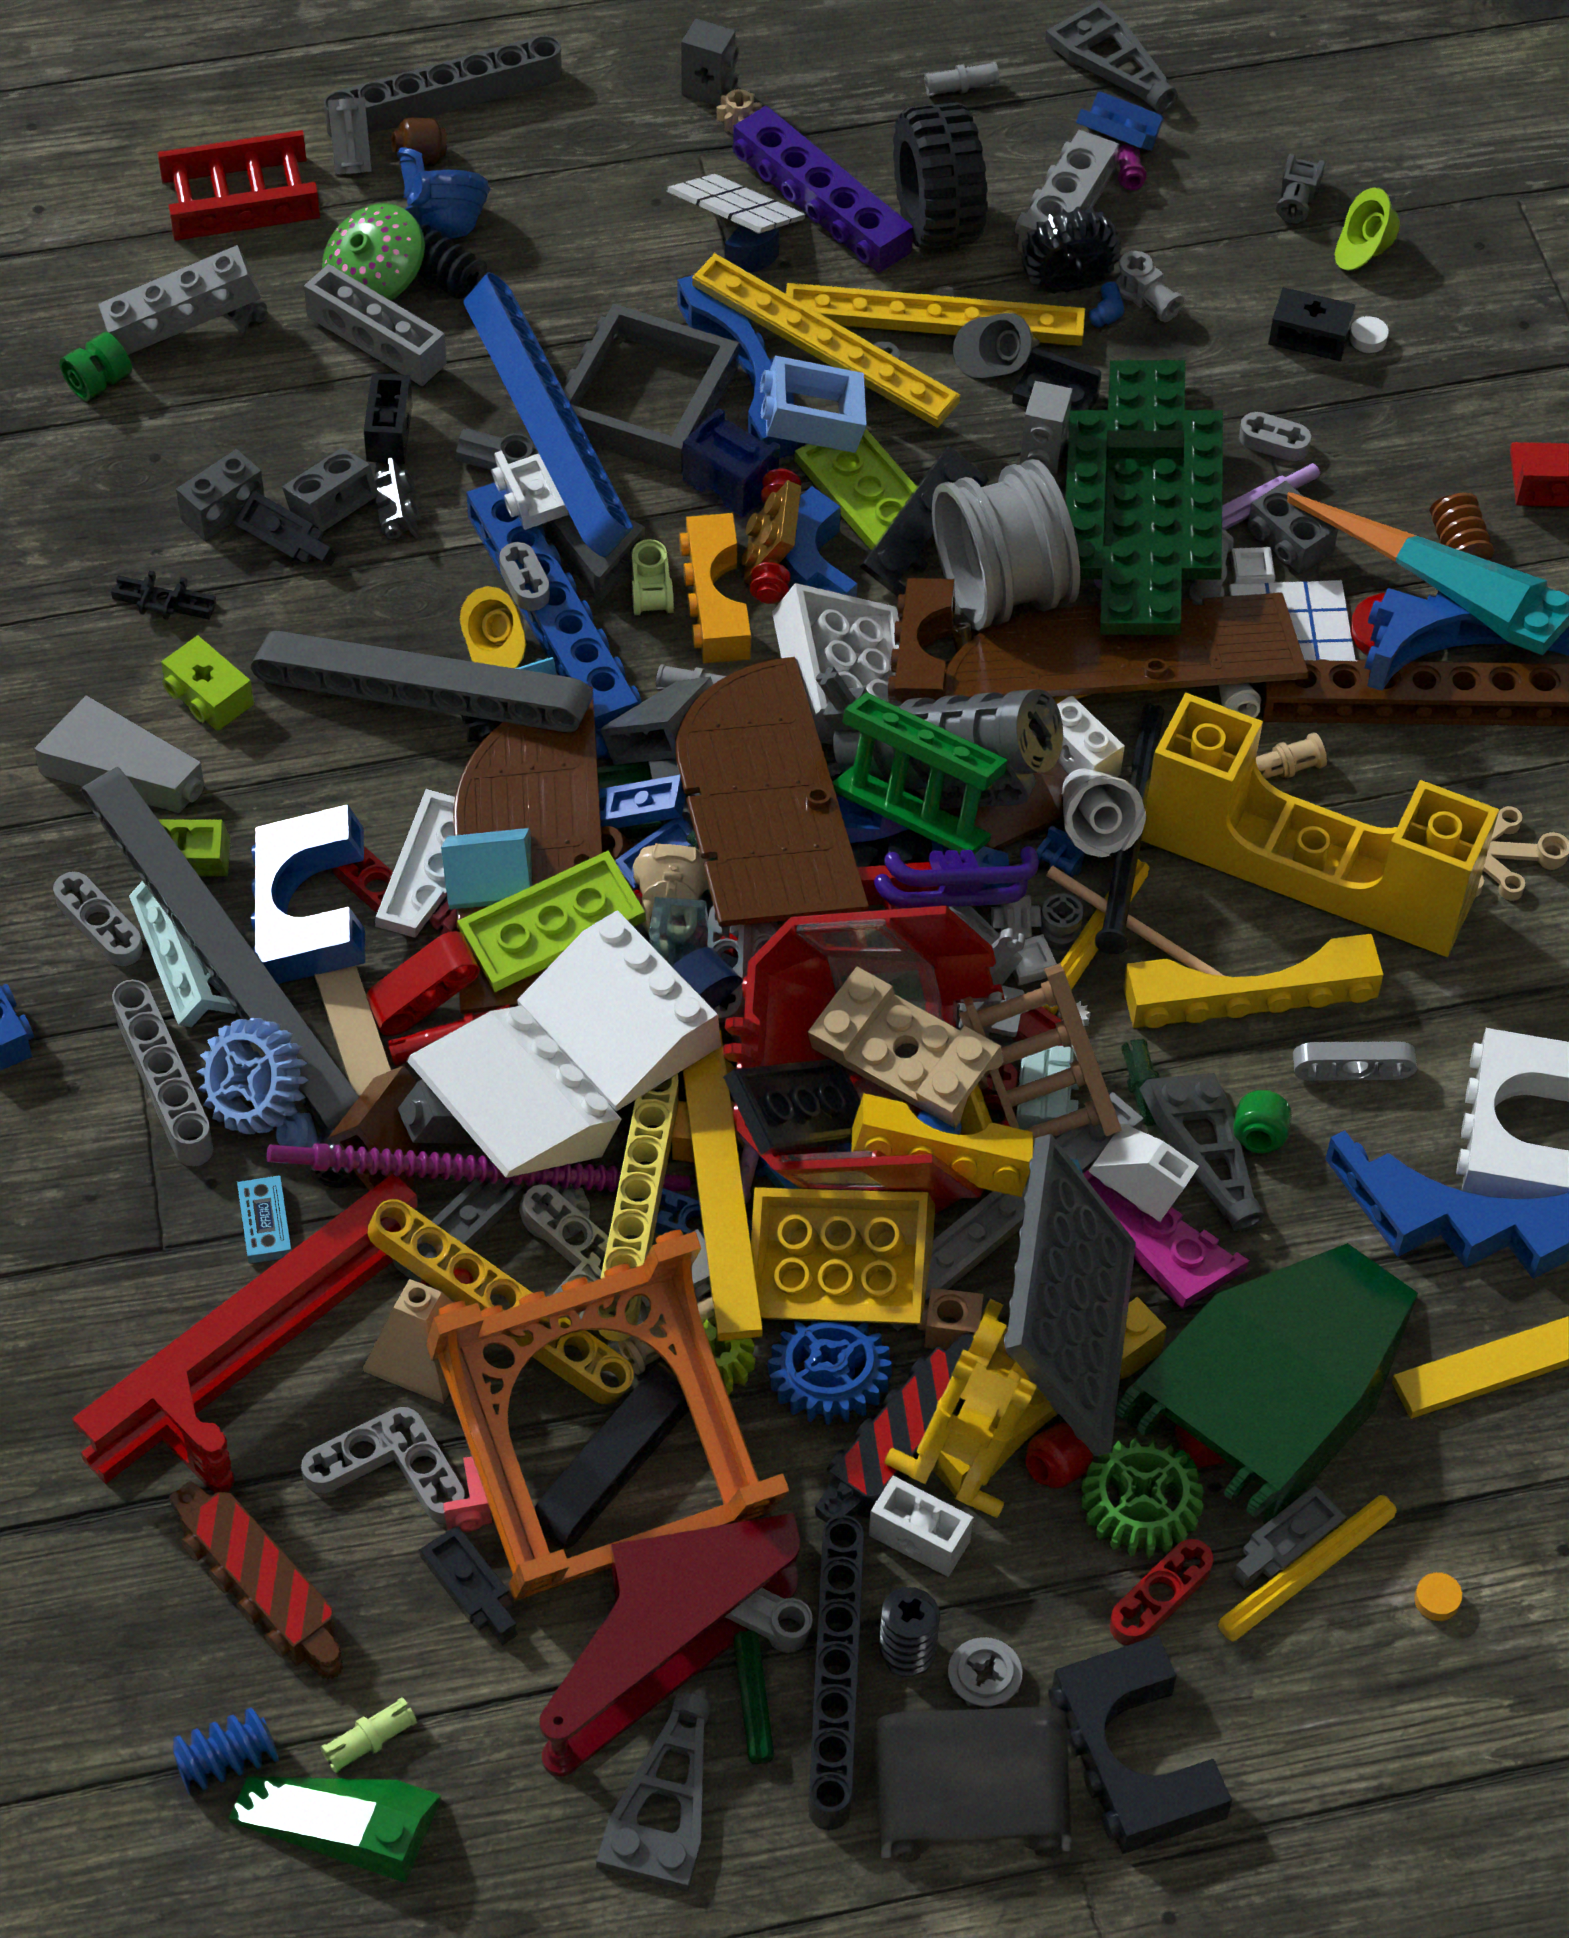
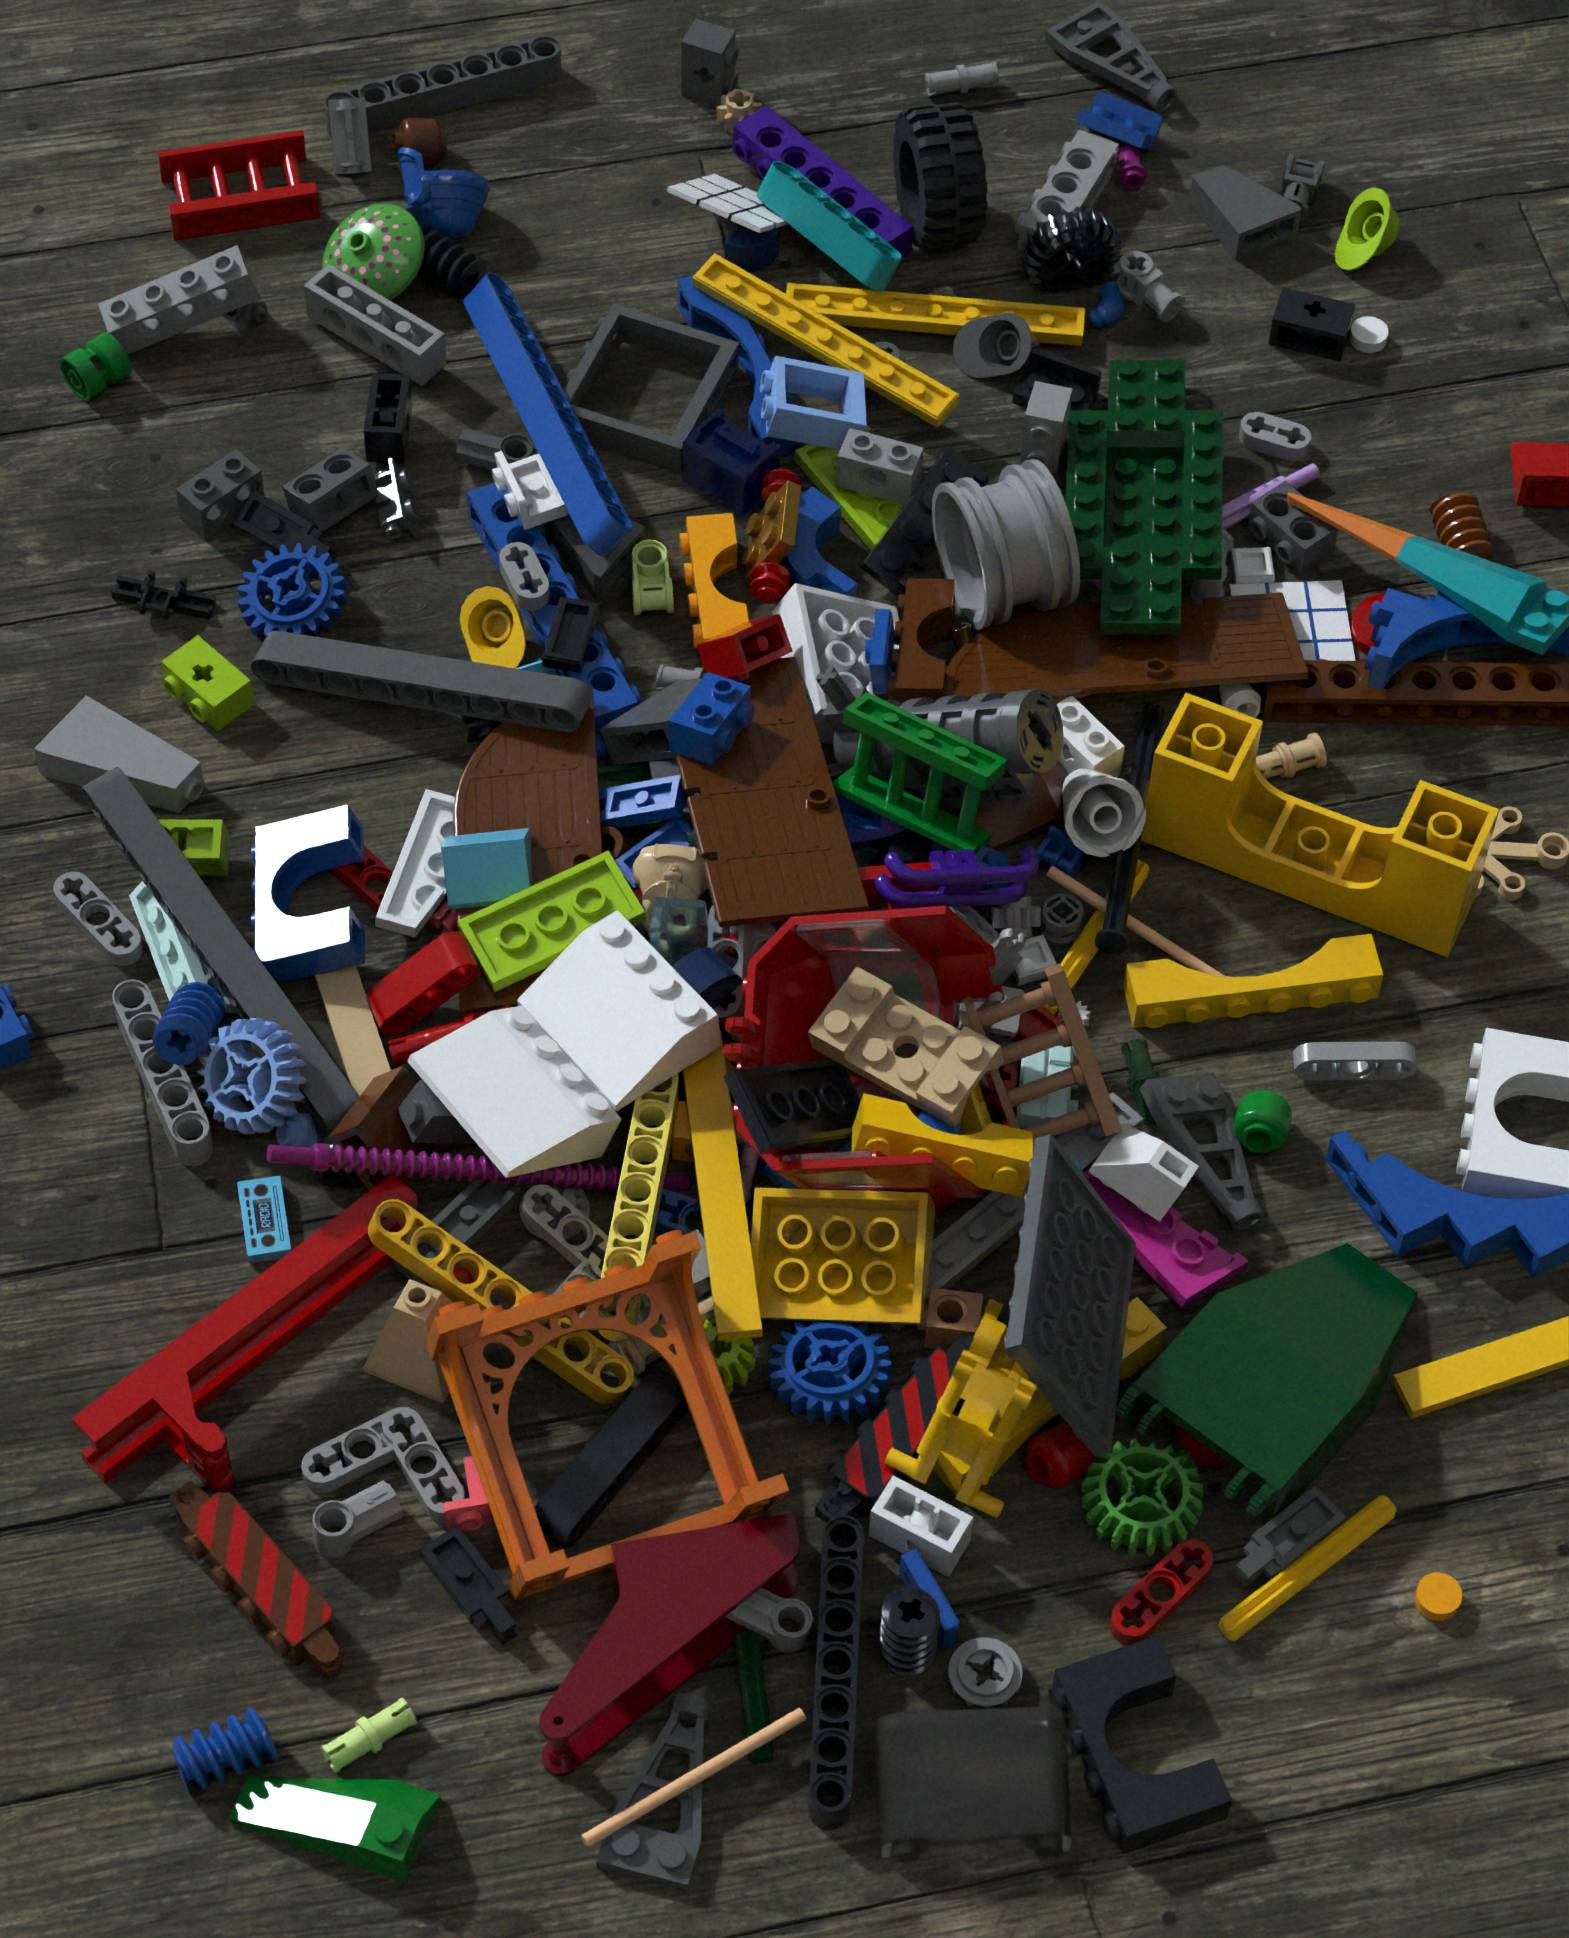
(188, 1023): none -> blue piece
(288, 583): none -> blue gear
(357, 1518): none -> light grey piece
(570, 634): none -> black tile
(693, 1777): none -> light nougat axle
(710, 718): none -> blue brick
(745, 648): none -> red brick
(829, 226): none -> teal beam
(879, 466): none -> light grey brick
(879, 650): none -> blue plate
(916, 1574): none -> blue tile
(1242, 211): none -> dark grey slope

